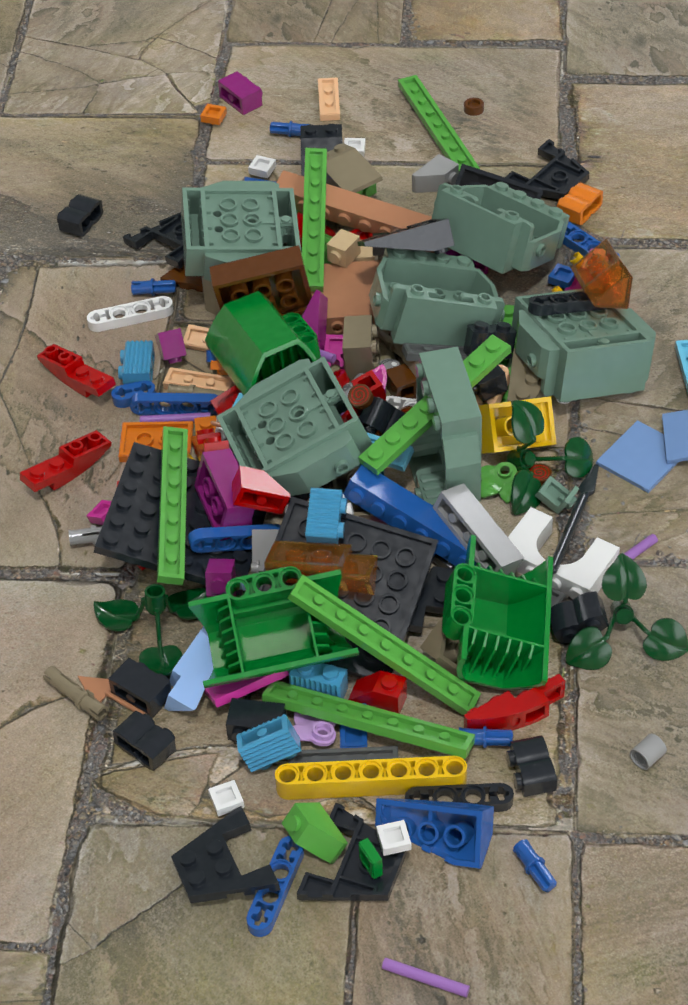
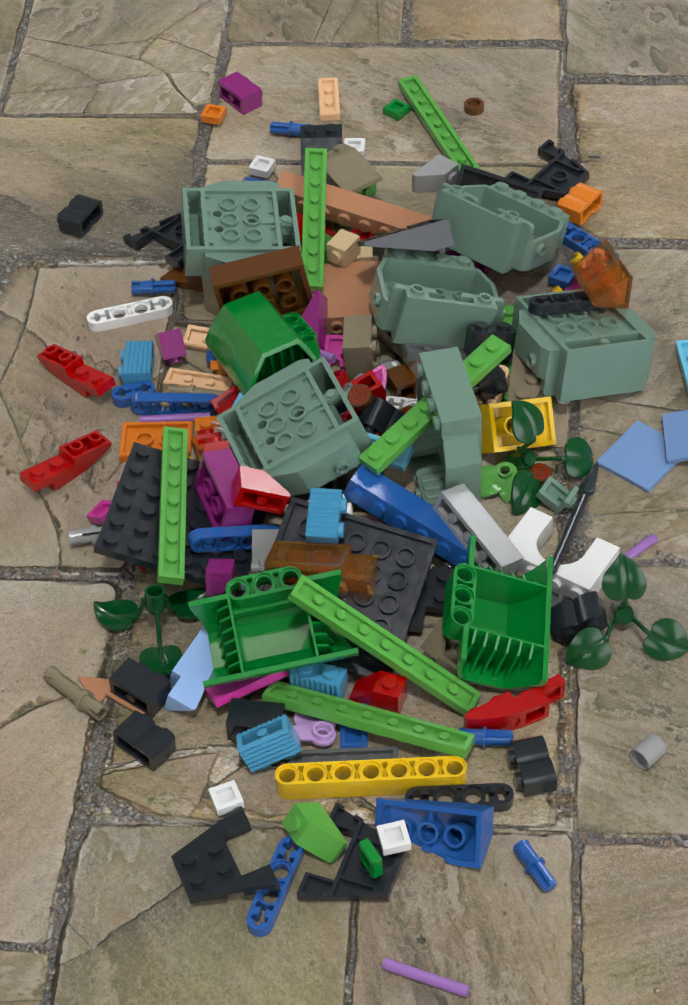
(396, 109): none -> green tile

